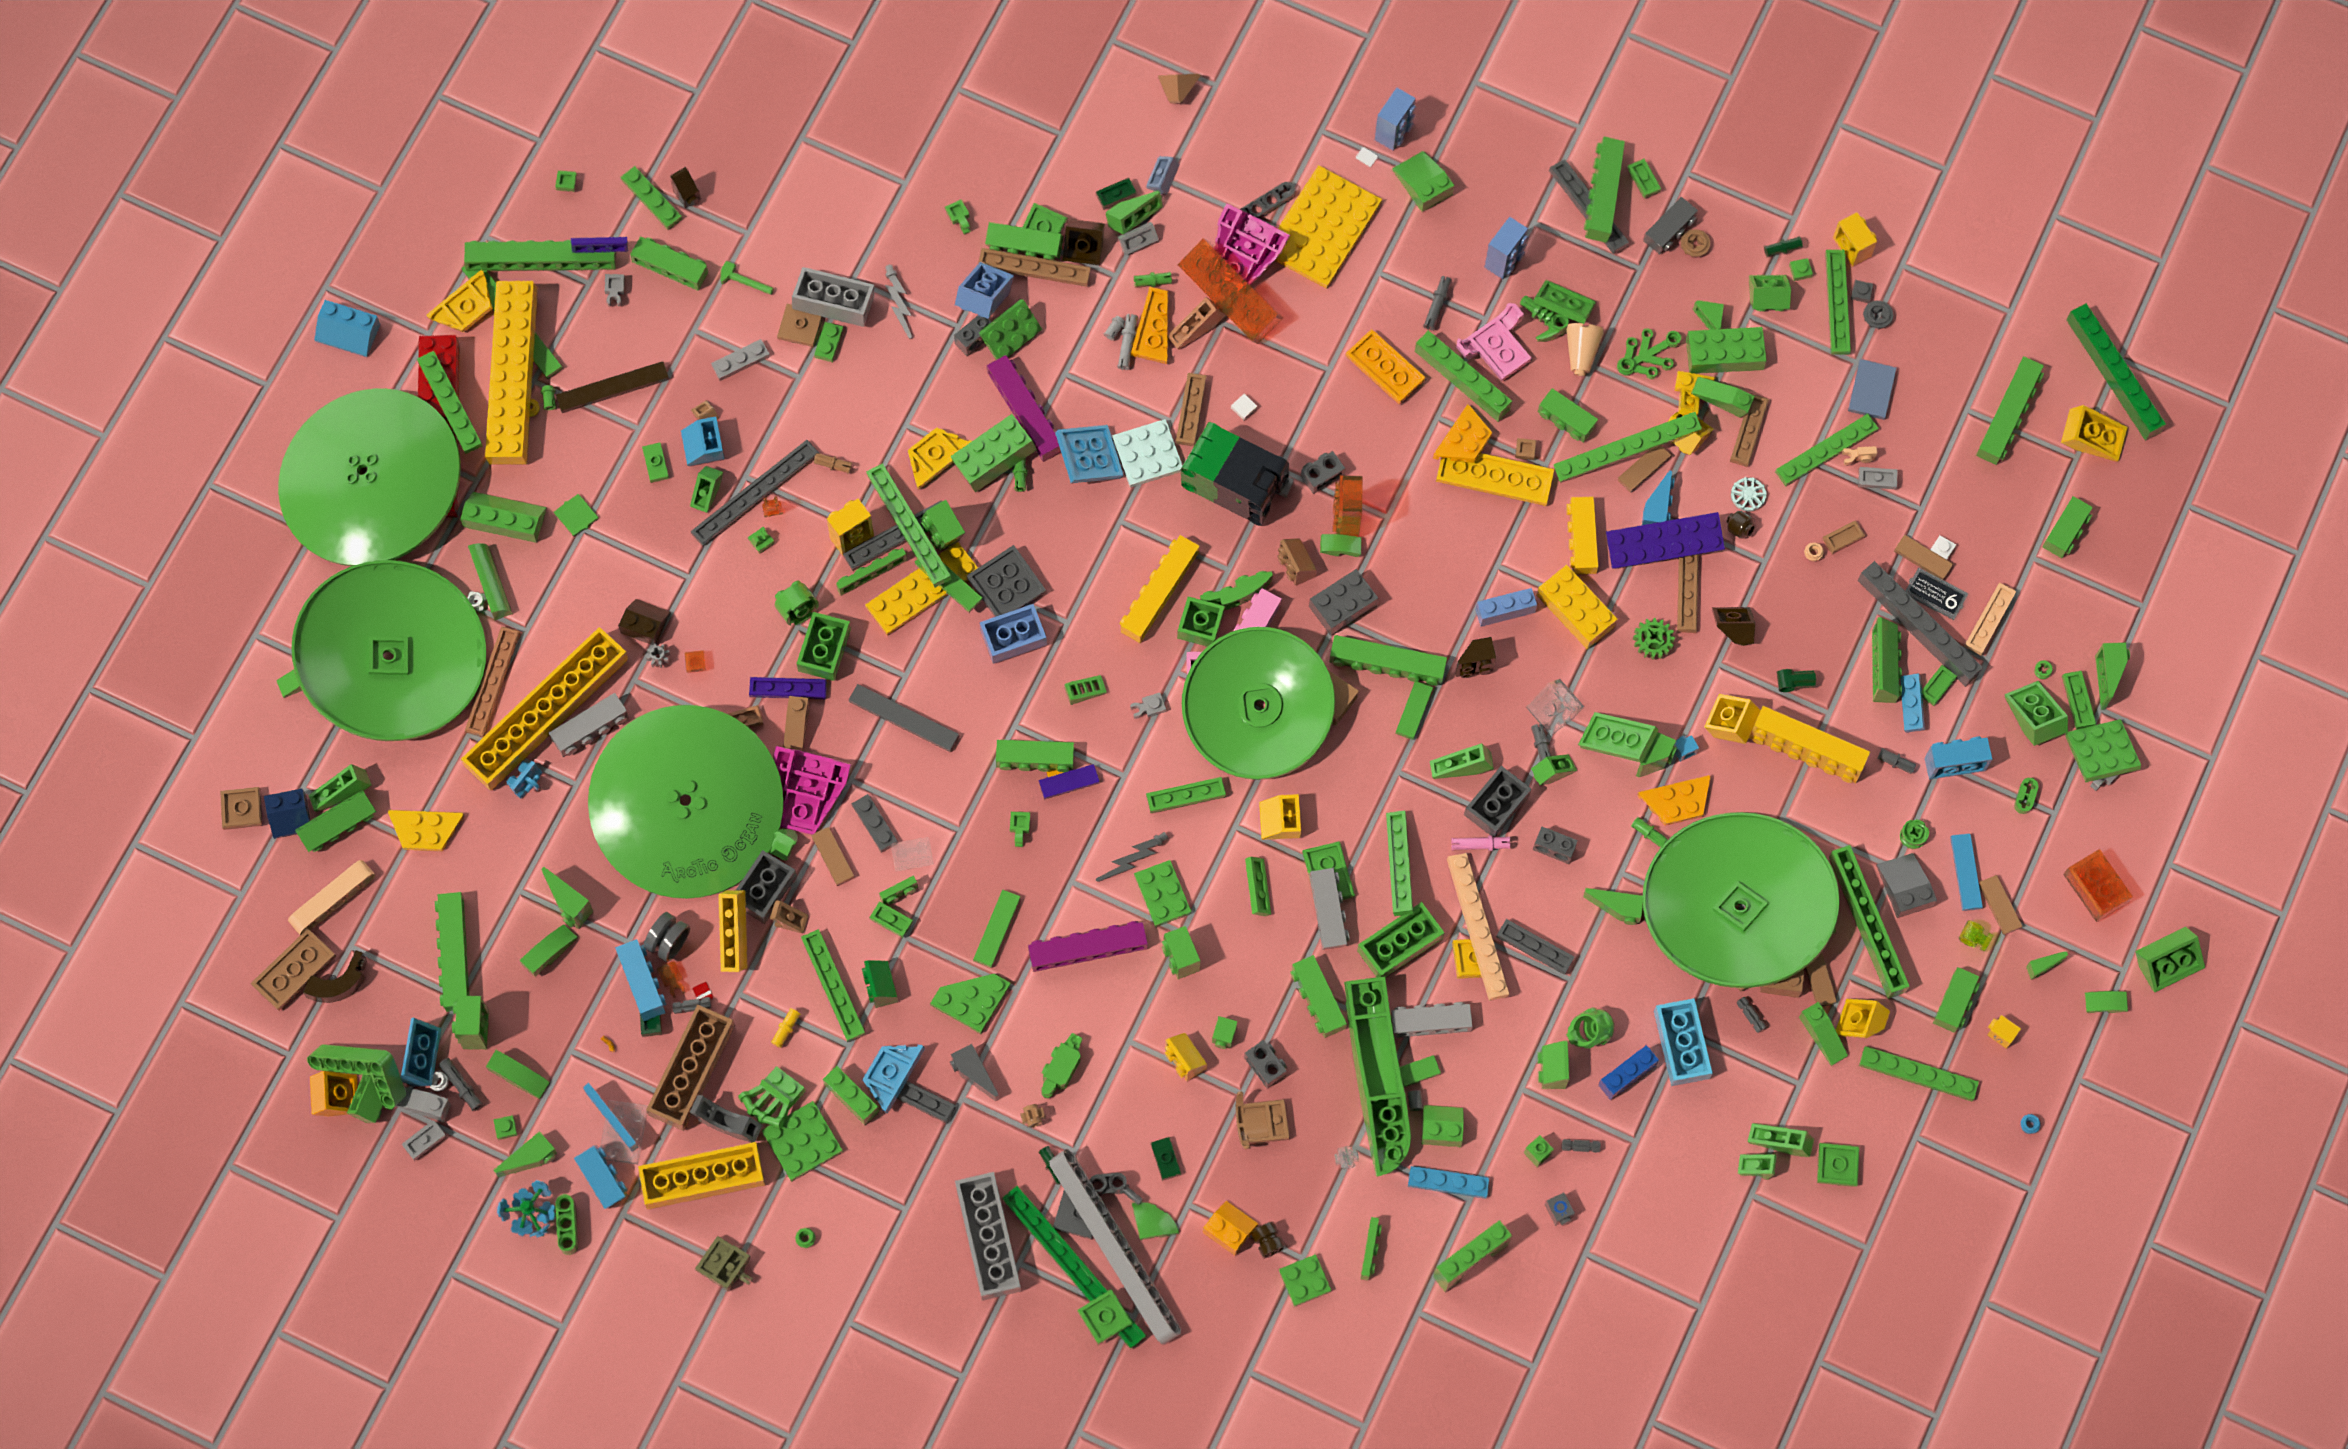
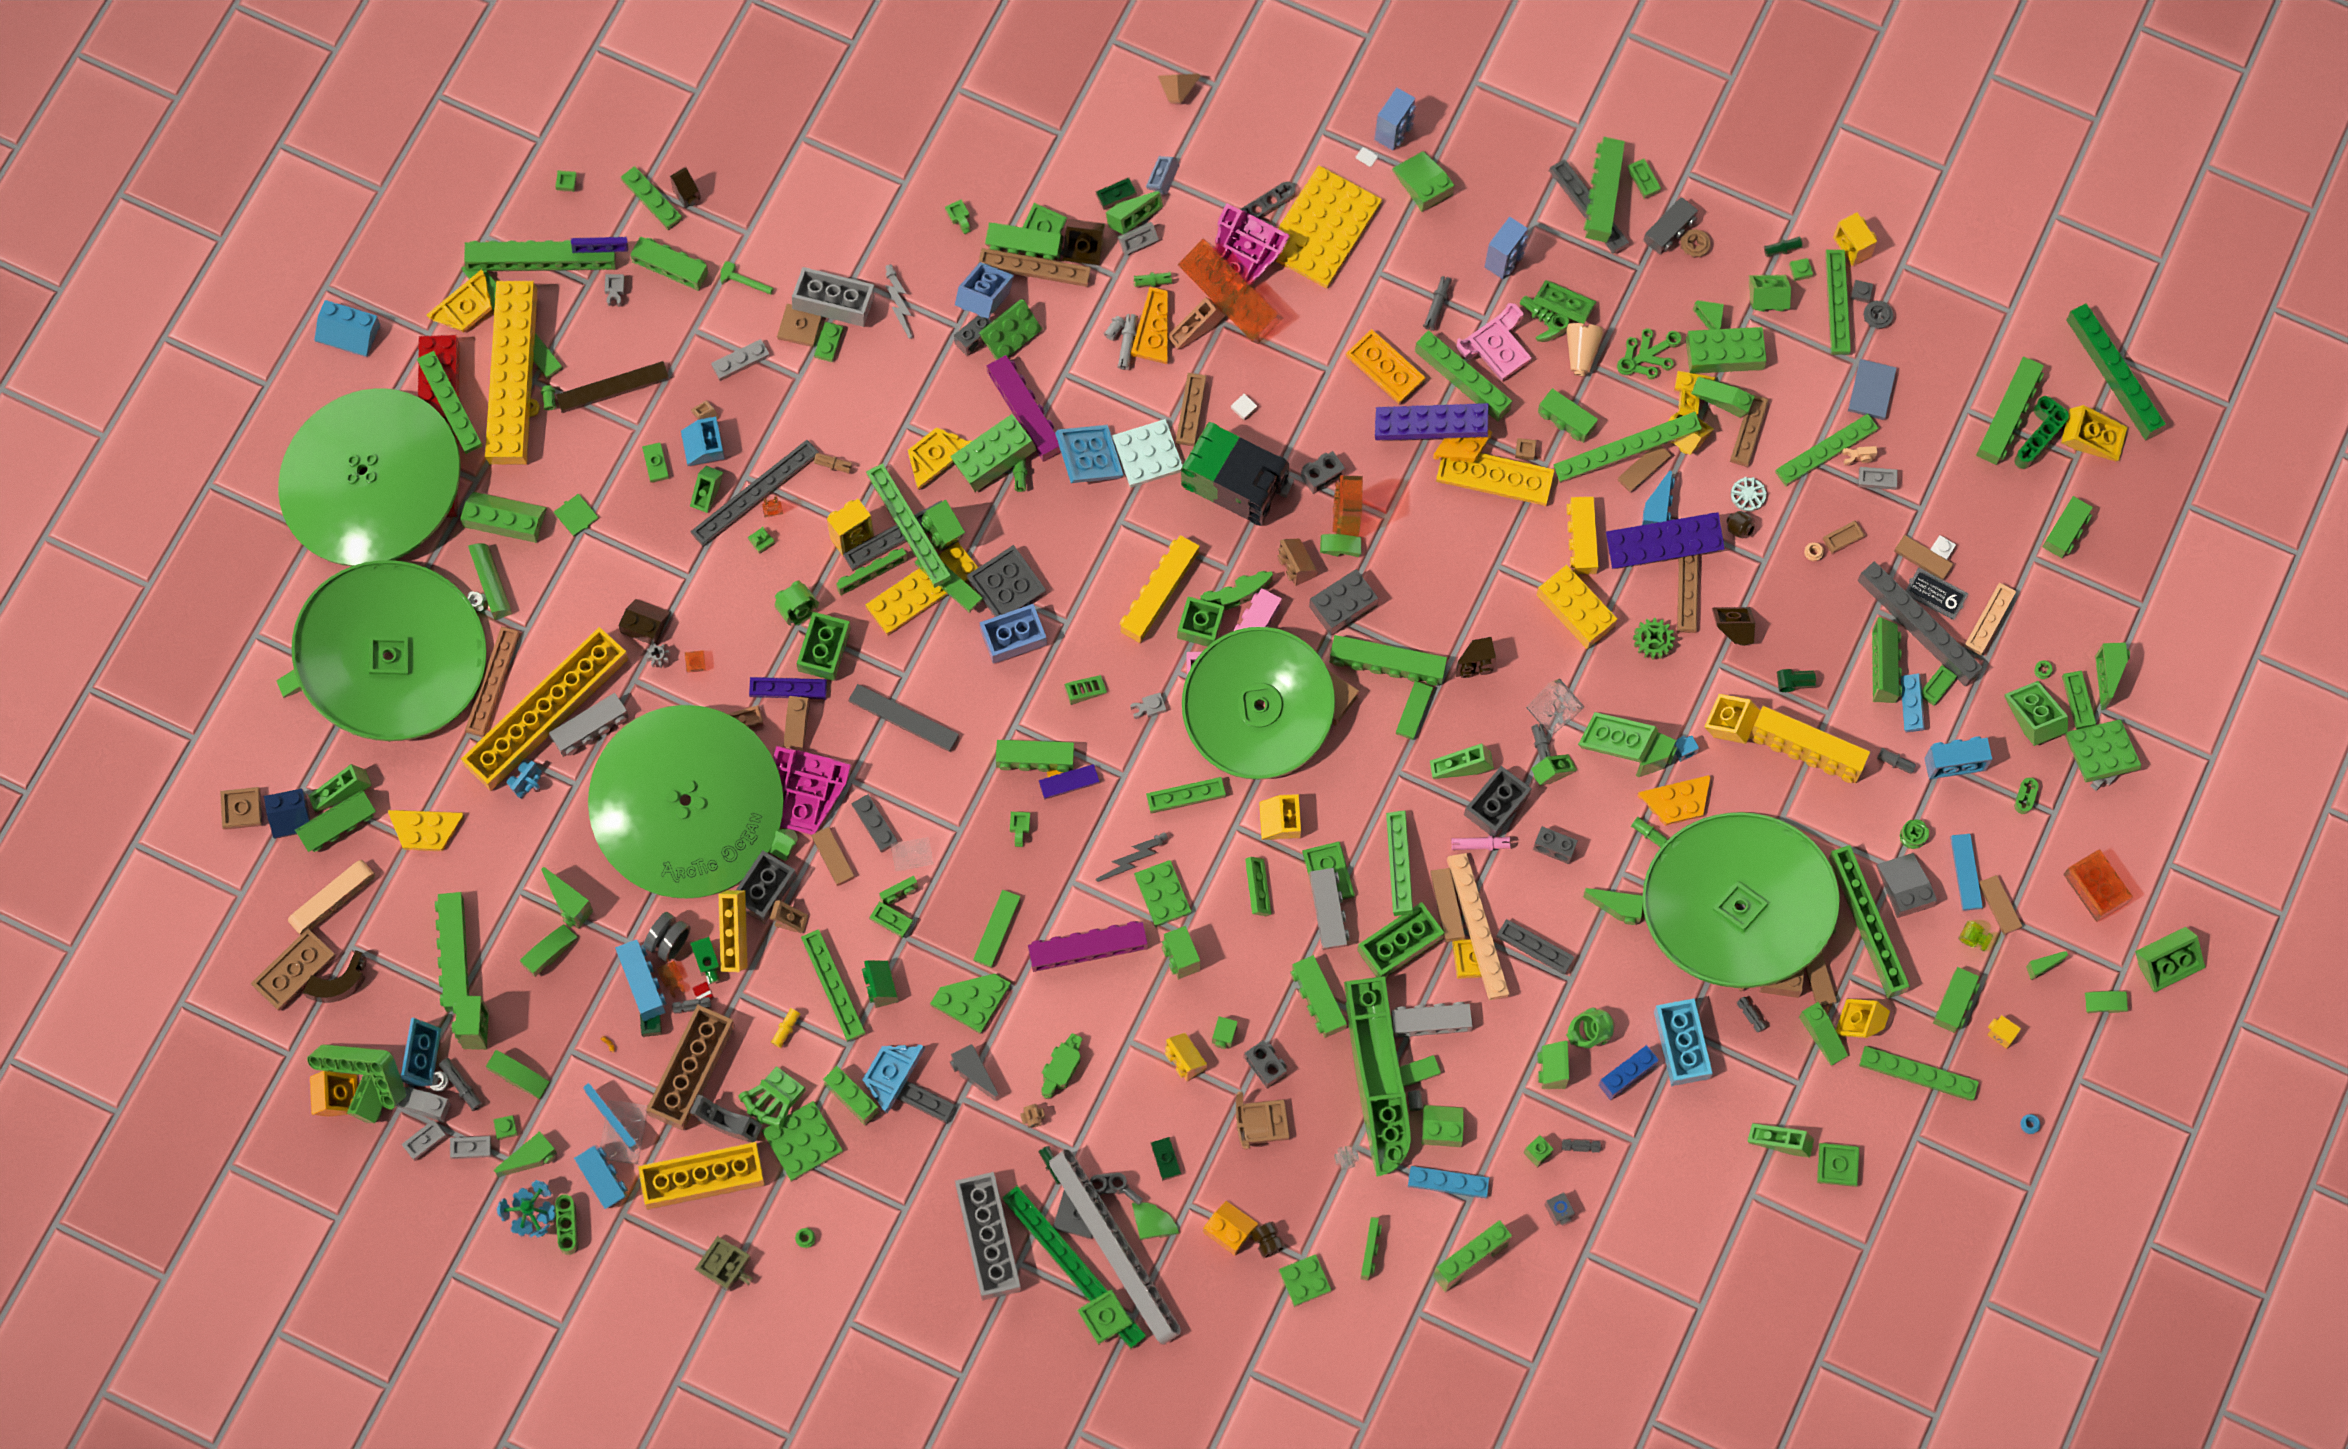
(470, 1147): none -> light grey plate
(704, 951): none -> green torso
(1431, 421): none -> dark purple plate
(1447, 905): none -> medium nougat tile
(1506, 607): medium blue brick -> none
(1757, 1165): bright green slope -> none
(2039, 436): none -> green beam

